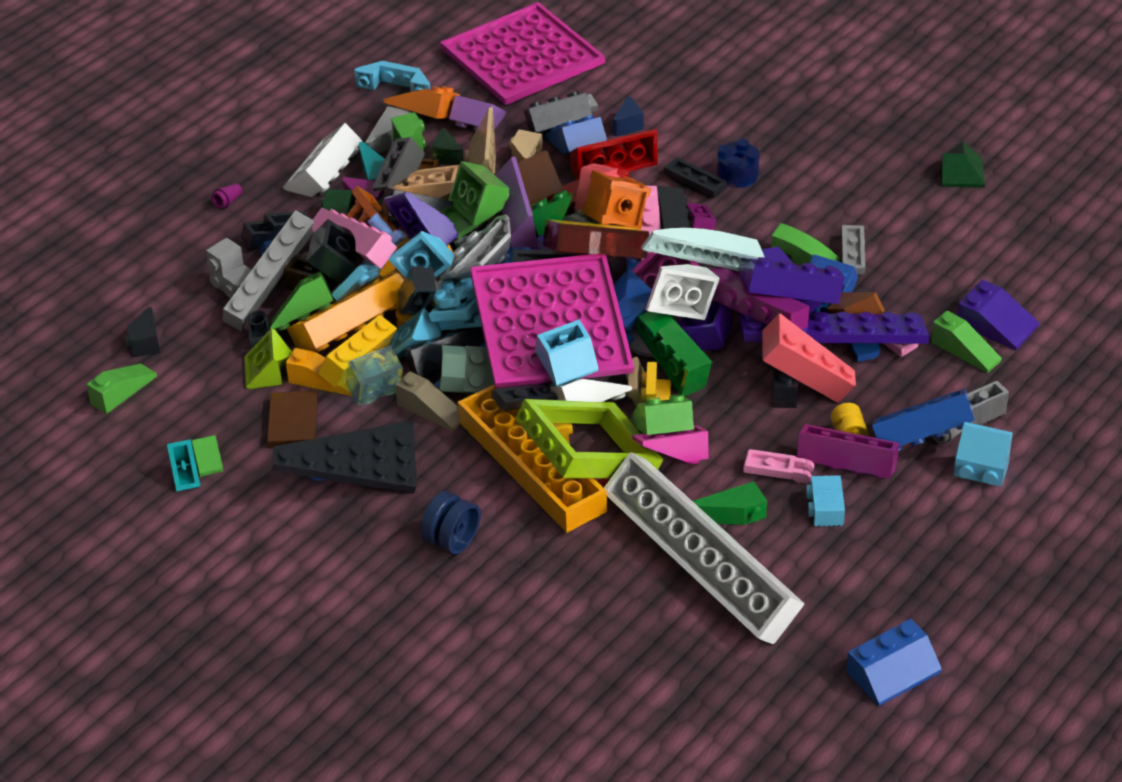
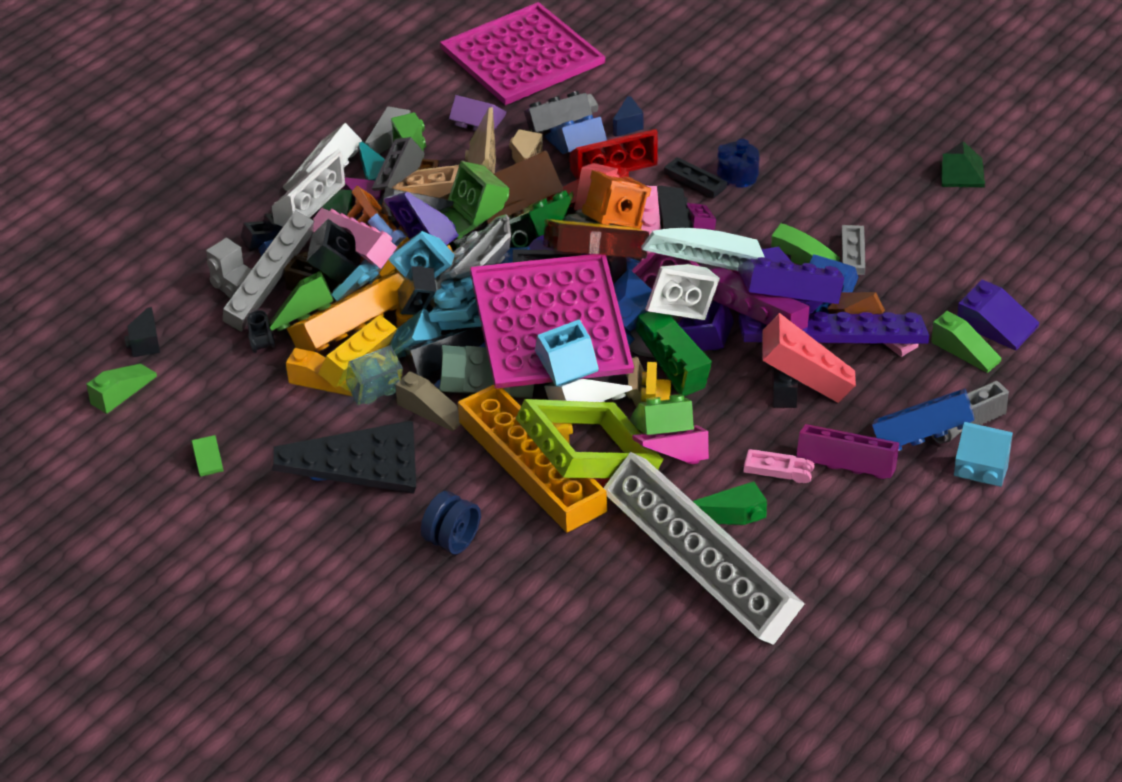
(183, 465): teal slope -> none
(226, 195): magenta cone -> none
(265, 361): lime slope -> none
(292, 417): reddish brown tile -> none
(312, 190): none -> white slope
(372, 74): medium azure slope -> none
(430, 102): orange slope -> none
(446, 149): clear green slope -> none
(513, 397): black hinge -> none
(517, 207): medium lavender slope -> none
(827, 500): medium azure brick -> none
(849, 419): yellow wheel -> none
(865, 351): blue tile -> none
(893, 662): slope -> none

